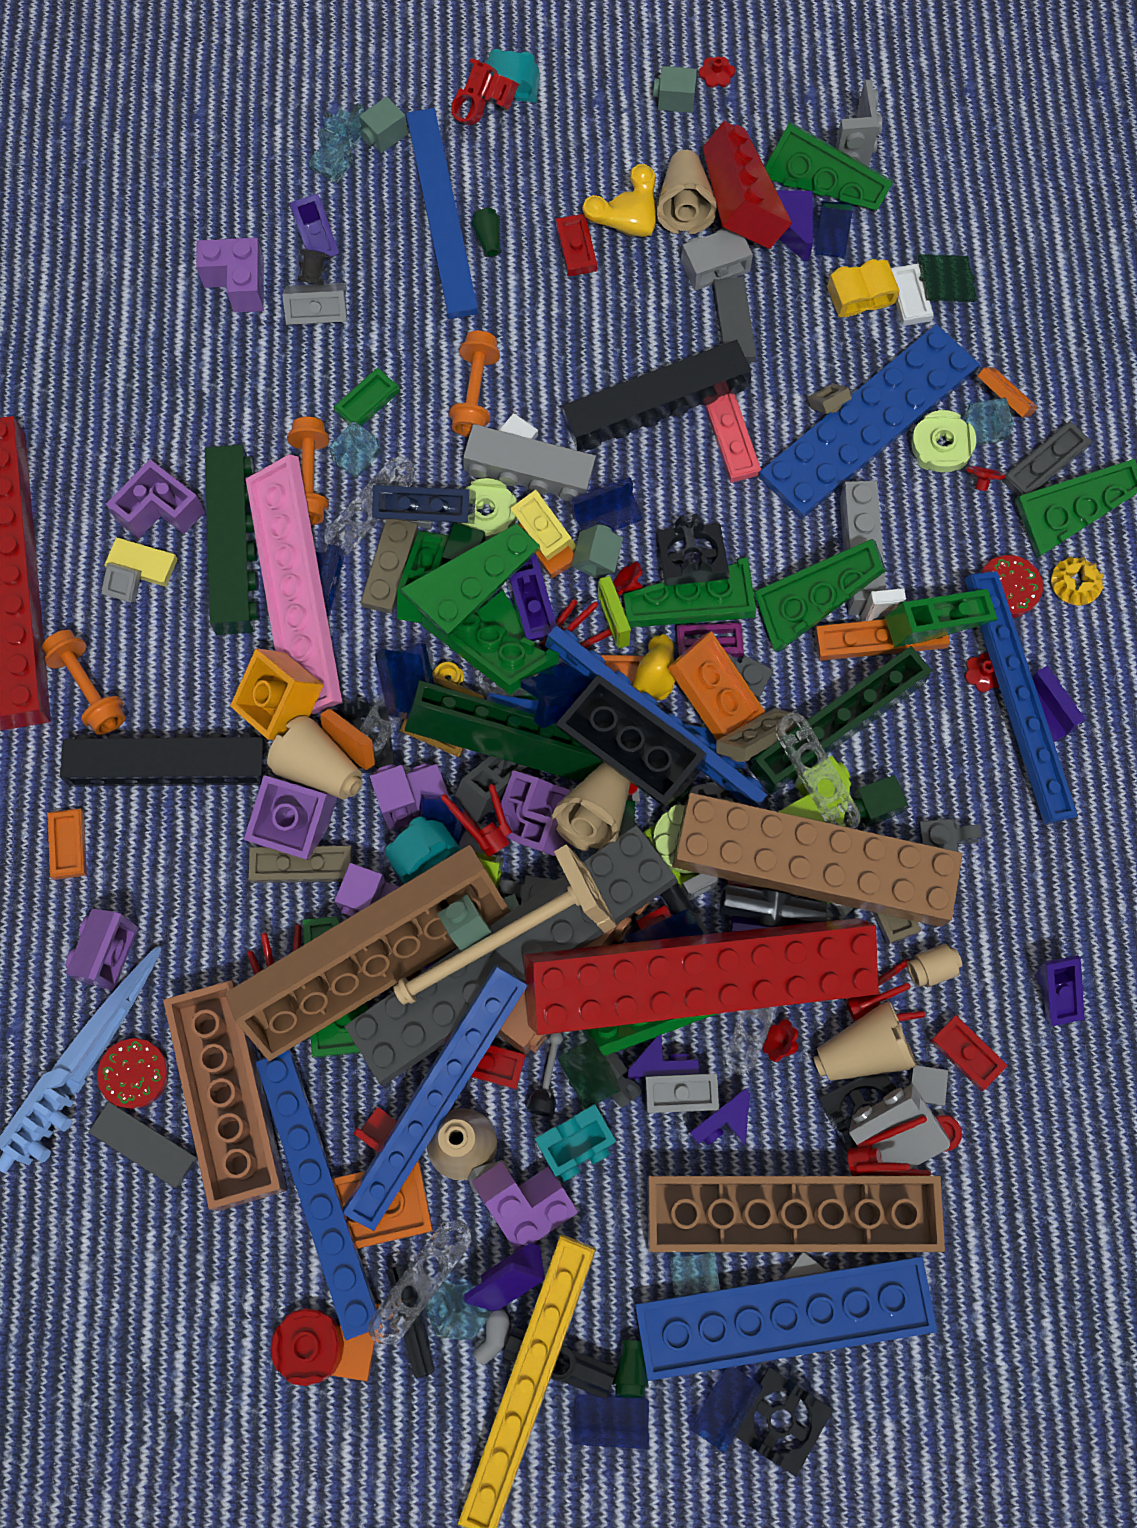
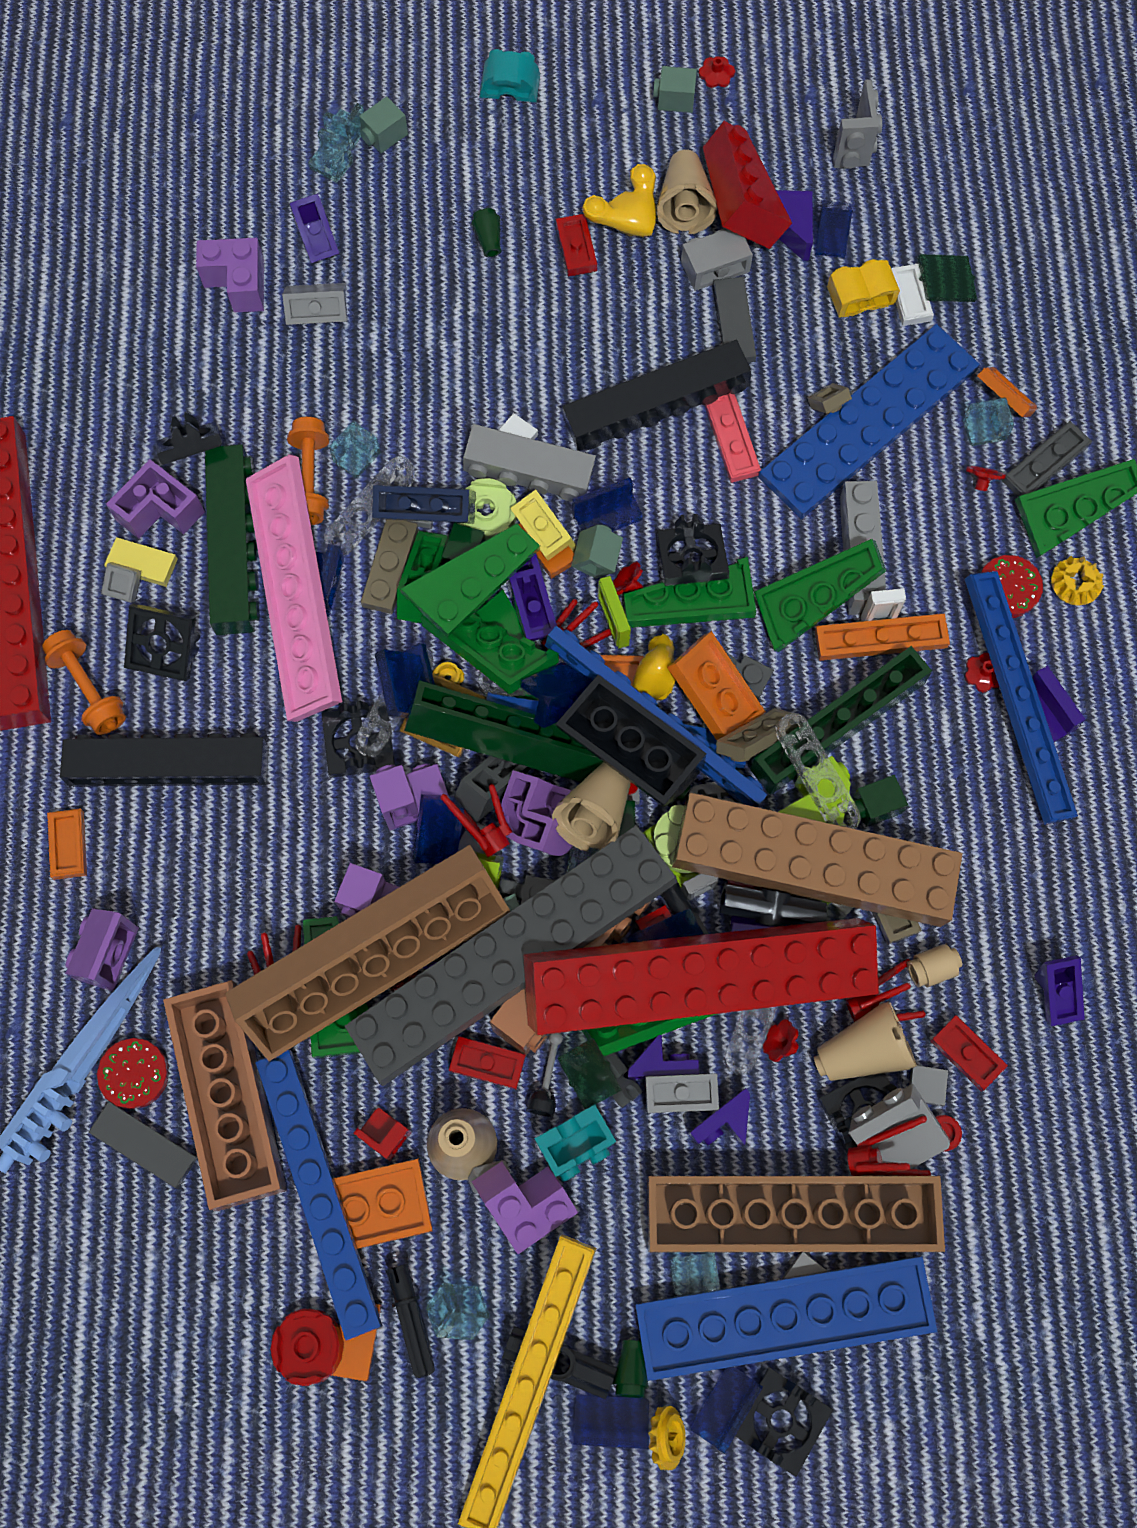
(137, 661): none -> black piece
(187, 439): none -> black piece
(274, 866): dark tan plate -> none
(275, 692): light orange brick -> none
(289, 817): medium lavender slope -> none
(312, 266): clear smoke bush -> none
(313, 760): tan cone -> none
(348, 738): orange tile -> none
(367, 398): green tile -> none
(420, 848): teal cylinder -> none
(424, 1285): clear beam -> none
(434, 1097): blue plate -> none
(442, 214): blue tile -> none
(464, 923): sand green brick -> none
(480, 350): orange piece -> none
(483, 84): red piece -> none
(496, 1336): light grey arm -> none
(508, 1279): dark purple panel -> none
(581, 892): tan tile -> none
(667, 1438): none -> yellow gear
(727, 628): magenta tile -> none
(819, 167): green wing -> none
(939, 458): yellowish green plate -> none
(939, 616): green slope -> none
(945, 835): dark grey plate -> none

